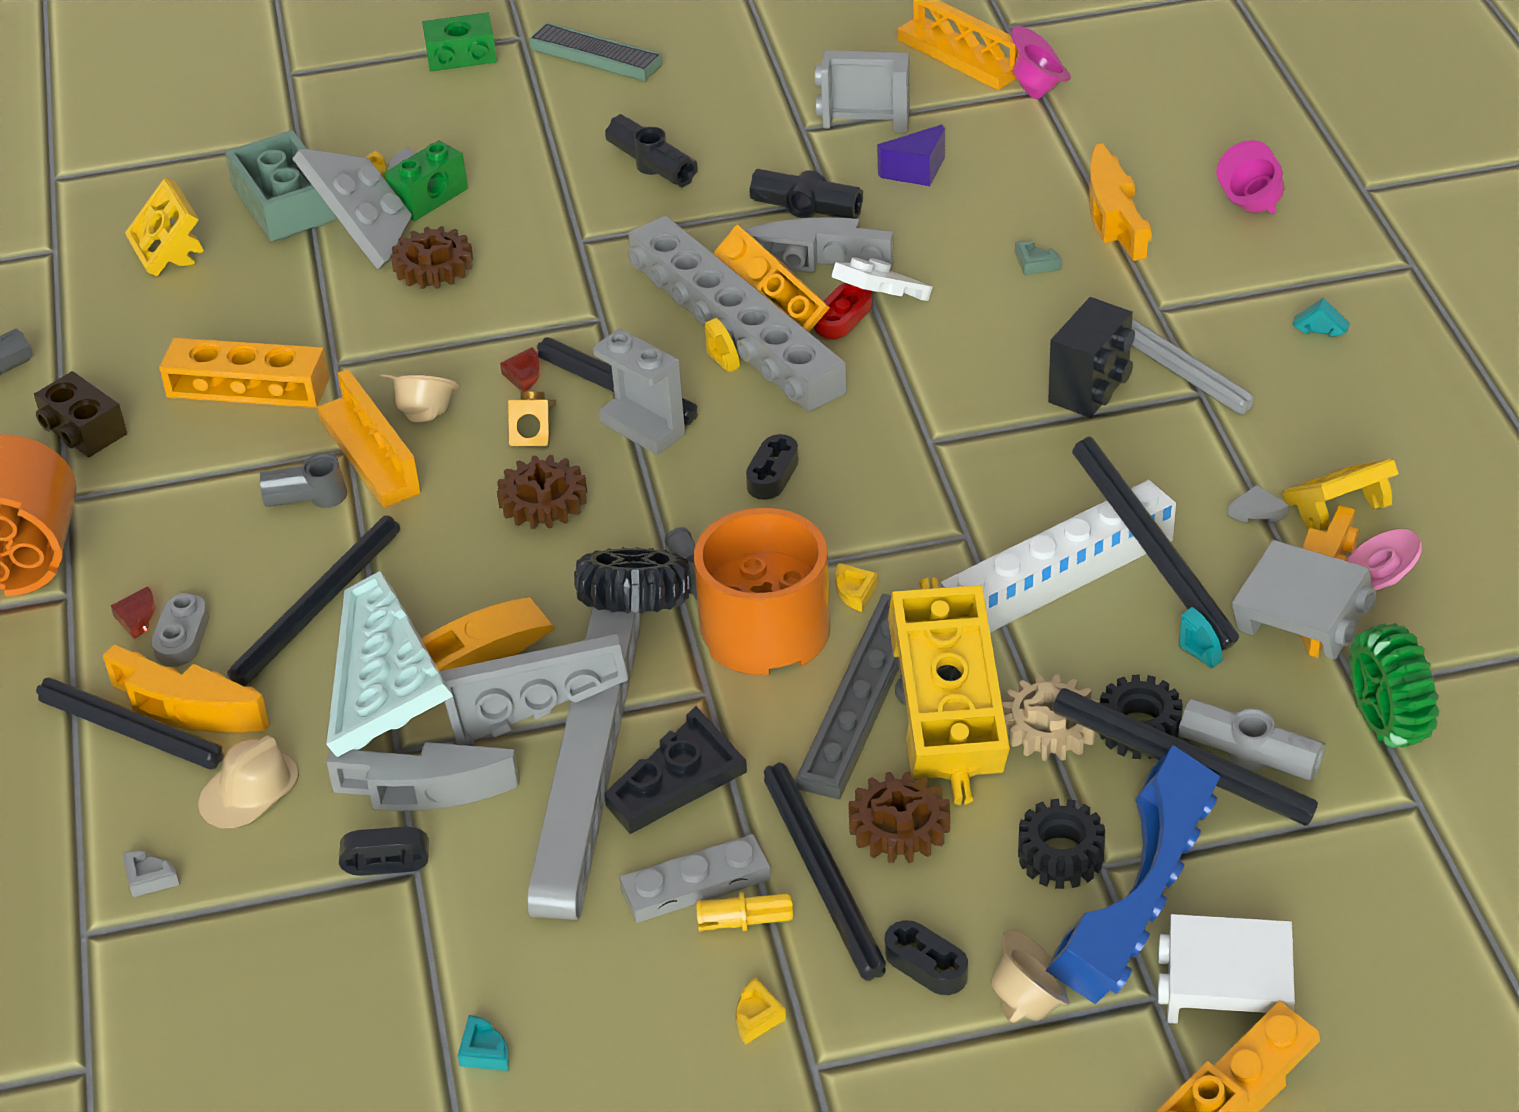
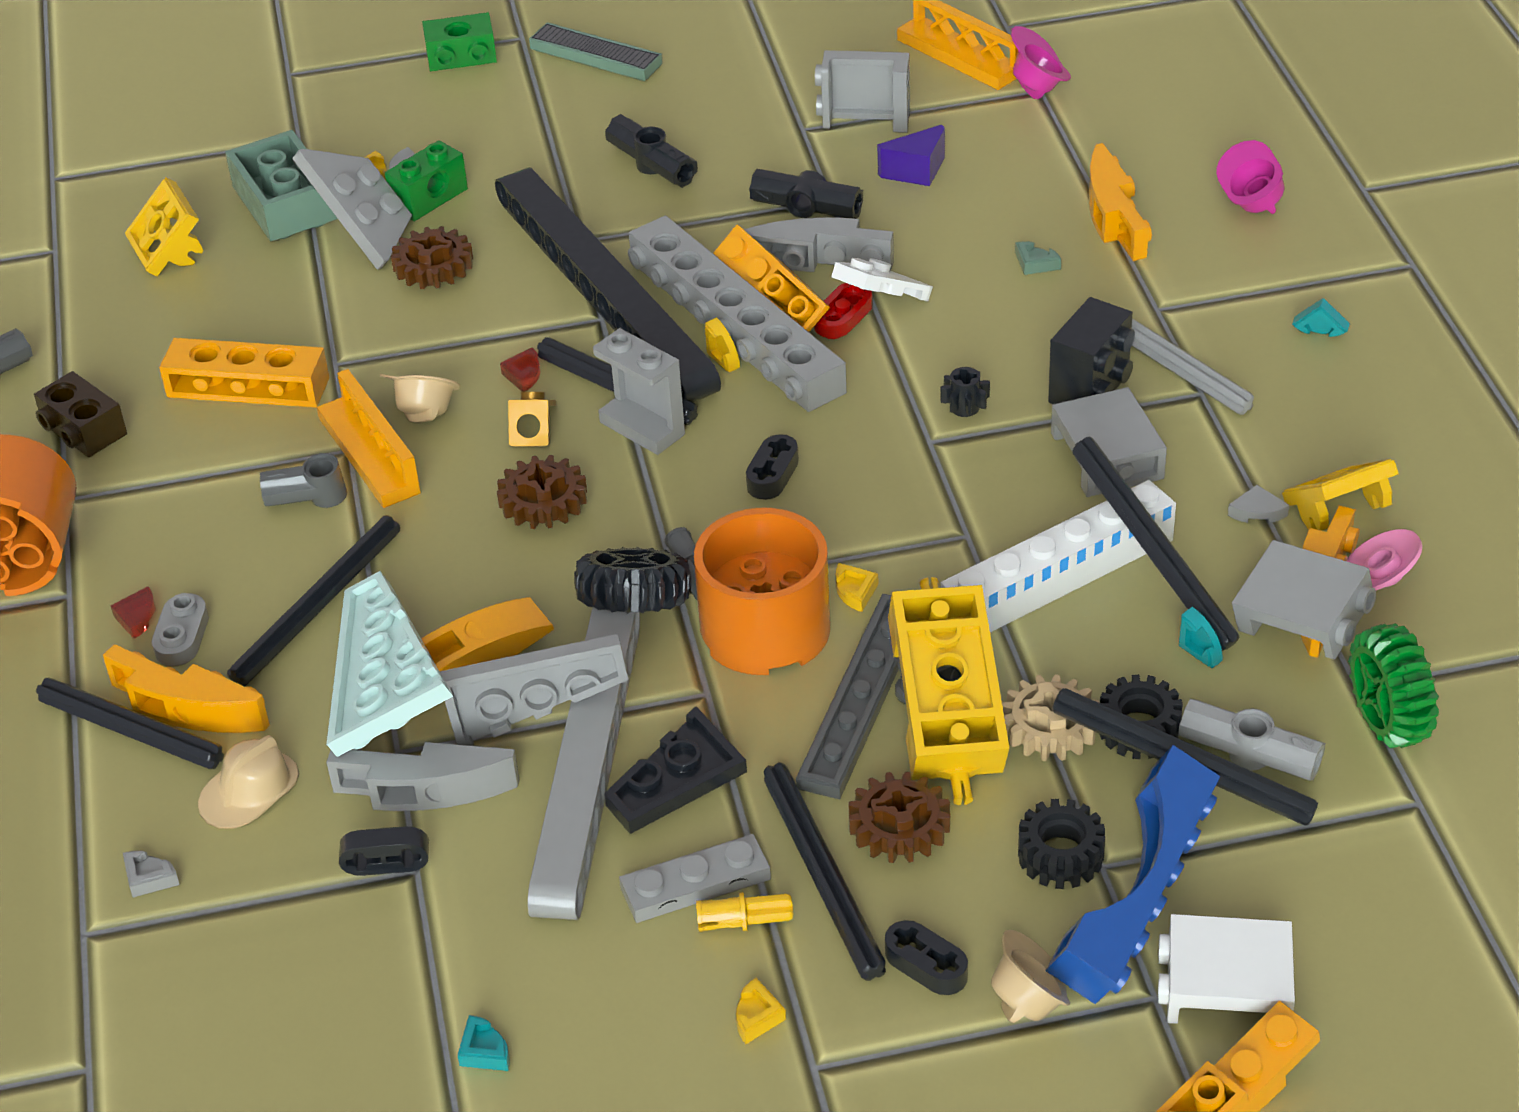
(602, 277): none -> black beam
(965, 391): none -> black gear
(1120, 431): none -> light grey panel

